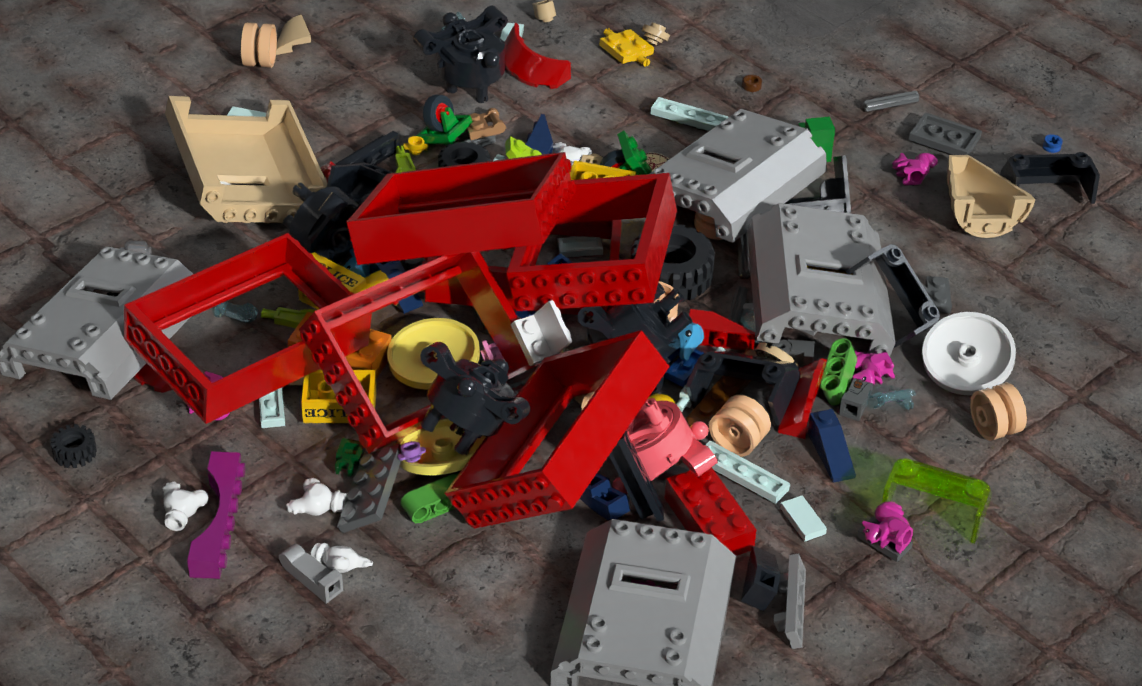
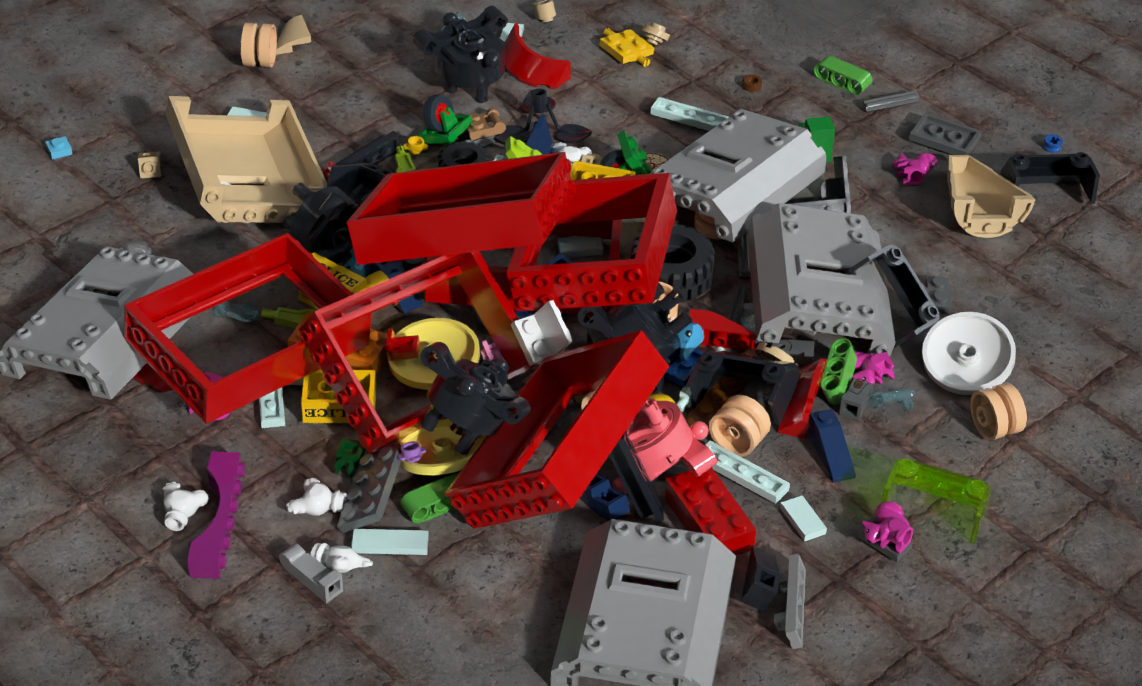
(58, 147): none -> medium azure plate
(73, 436): black tyre -> none
(149, 164): none -> tan bracket
(390, 541): none -> light aqua tile
(401, 347): none -> red bracket
(539, 103): none -> black plant
(843, 75): none -> bright green beam

